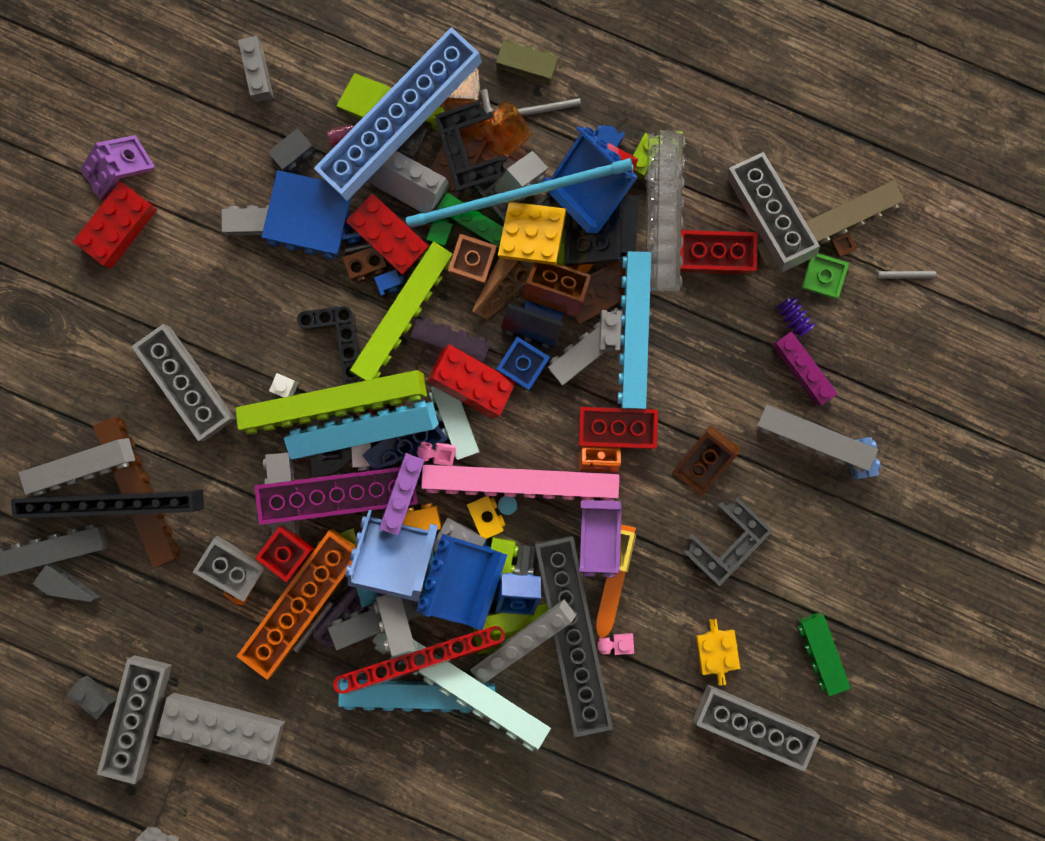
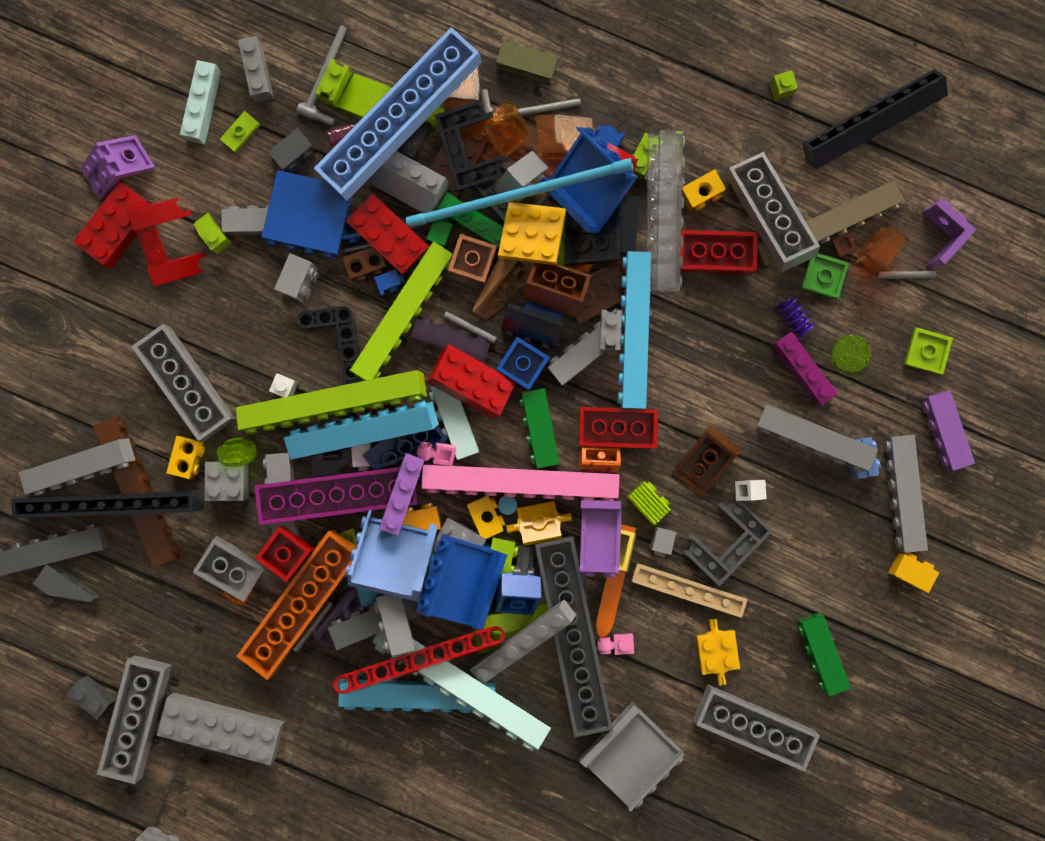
(145, 222): none -> red wedge
(180, 455): none -> yellow brick
(200, 102): none -> light aqua brick
(212, 234): none -> lime slope
(226, 482): none -> light grey brick
(236, 452): none -> clear neon green tile
(240, 131): none -> lime plate
(297, 278): none -> light grey brick
(307, 108): none -> light grey bar
(333, 83): none -> lime brick
(469, 327): none -> light grey bar
(539, 523): none -> yellow plate
(540, 428): none -> green brick
(557, 134): none -> clear orange slope
(632, 756): none -> light grey panel
(648, 502): none -> lime brick
(662, 541): none -> light grey brick
(689, 590): none -> tan plate
(711, 183): none -> yellow brick
(750, 490): none -> white brick
(783, 85): none -> lime brick
(851, 353): none -> clear neon green tile
(875, 119): none -> black brick
(882, 249): none -> clear orange brick
(906, 493): none -> light grey brick
(914, 572): none -> yellow brick
(928, 351): none -> lime plate
(948, 430): none -> medium lavender brick
(954, 225): none -> medium lavender bracket

